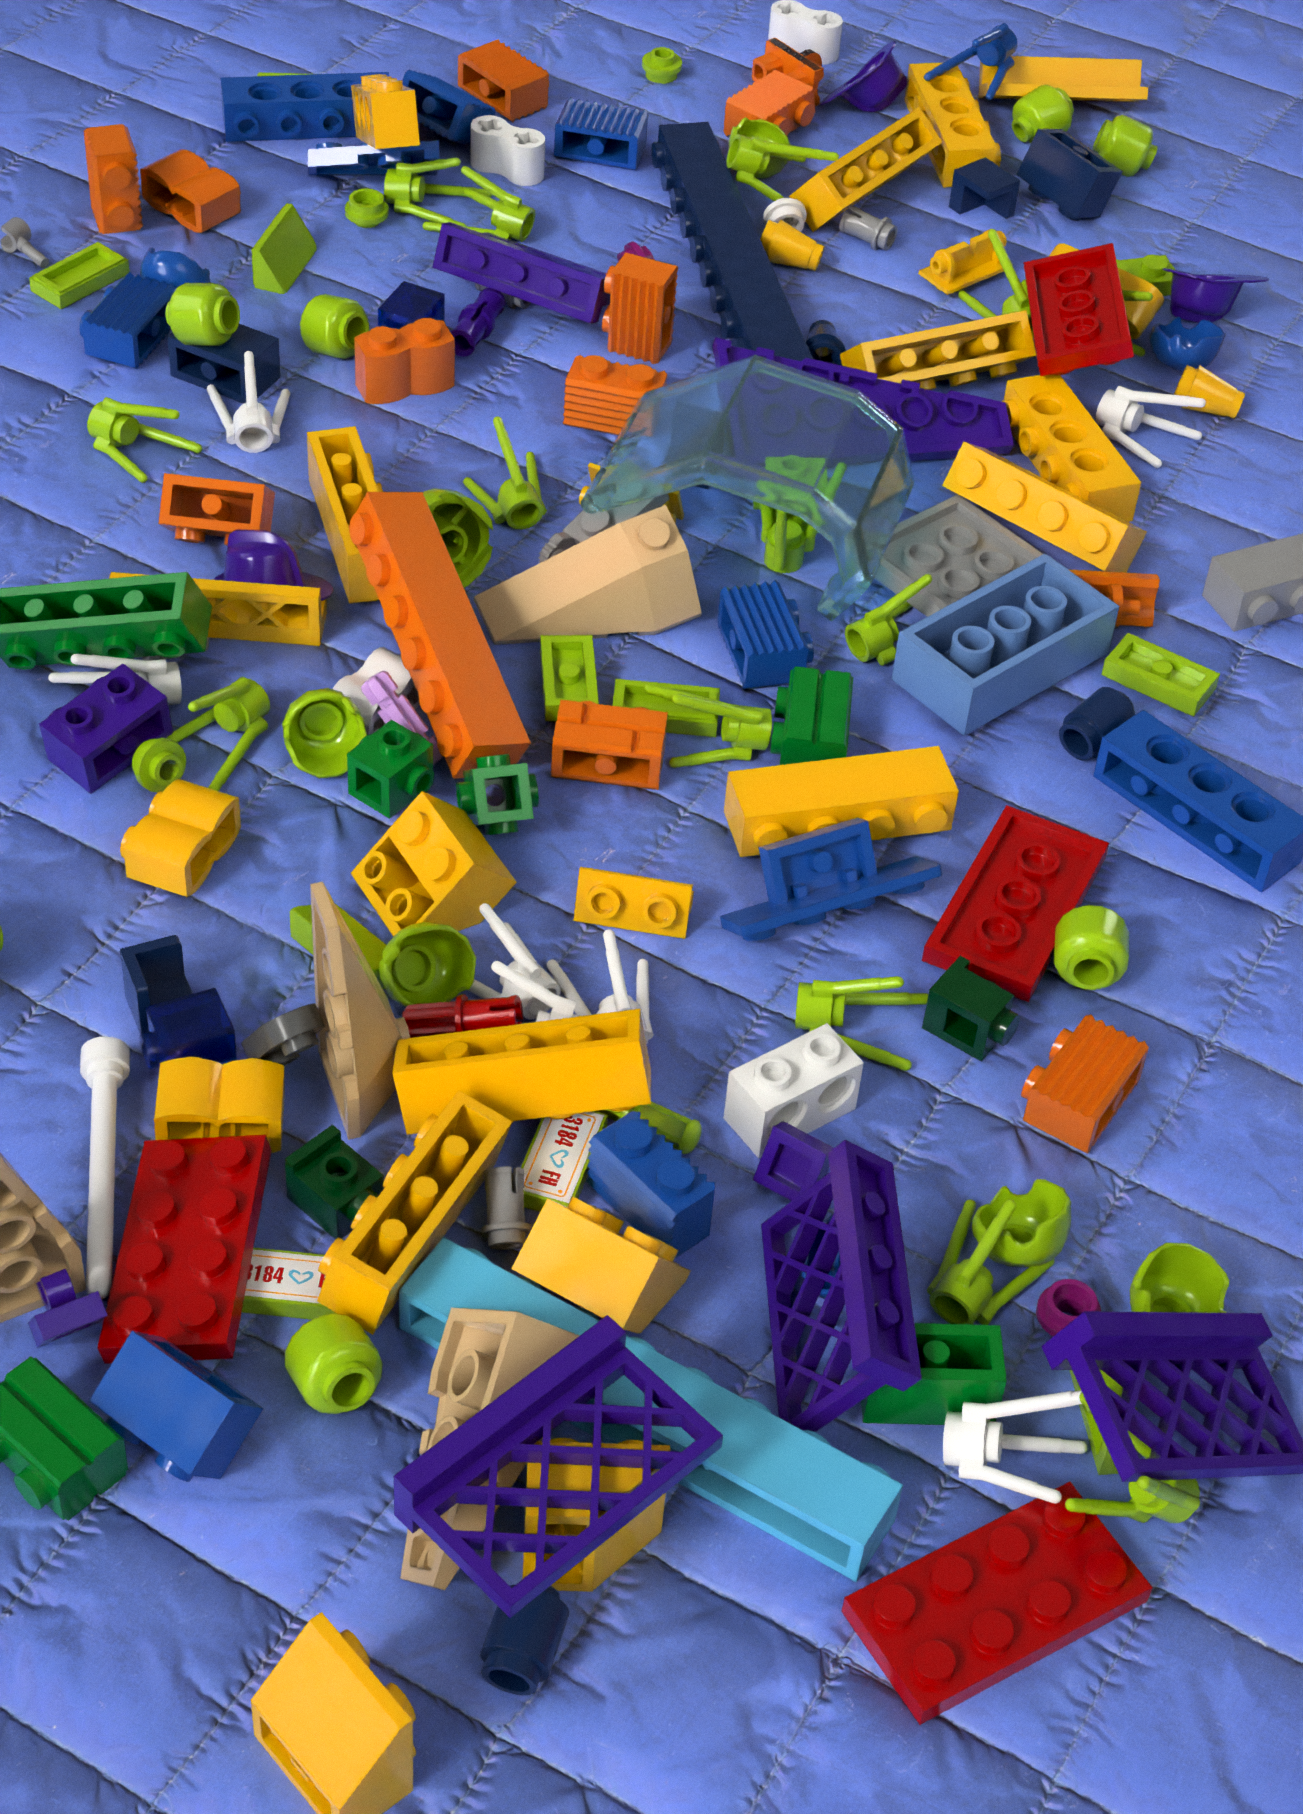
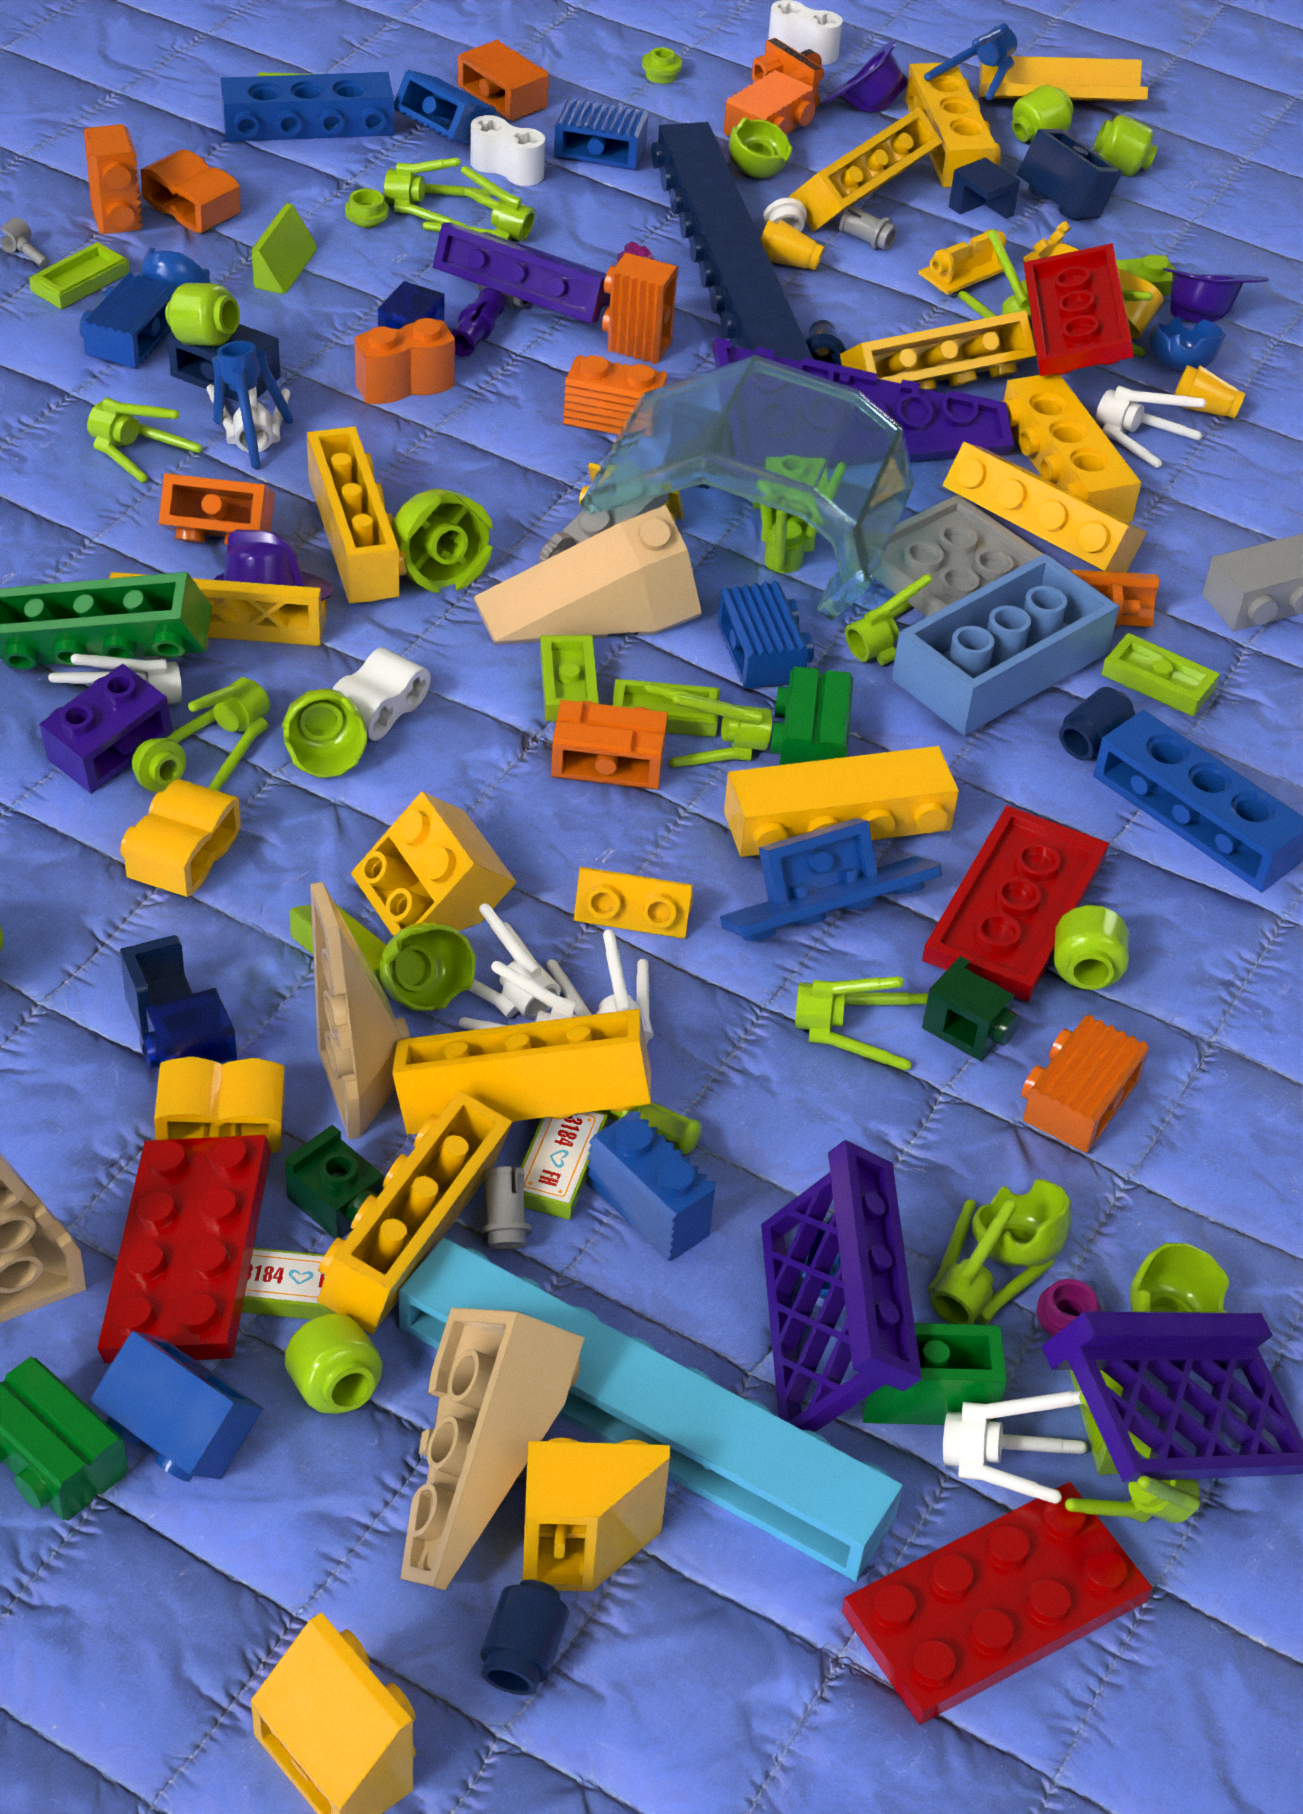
(64, 1311): dark purple tile -> none
(104, 1067): white piece -> none
(239, 367): none -> blue plant
(285, 1036): dark grey plate -> none
(332, 324): lime head -> none
(333, 159): blue wing -> none
(381, 690): lavender axle -> none
(385, 112): yellow brick -> none
(390, 768): green brick -> none
(436, 630): orange brick -> none
(462, 1015): red axle -> none
(507, 1434): dark purple fence -> none
(518, 499): lime plant -> none
(518, 792): green brick -> none
(596, 1267): yellow slope -> none
(752, 156): lime plant -> none
(792, 1161): dark purple tile -> none
(796, 1083): white brick -> none
(1043, 247): none -> yellow plant

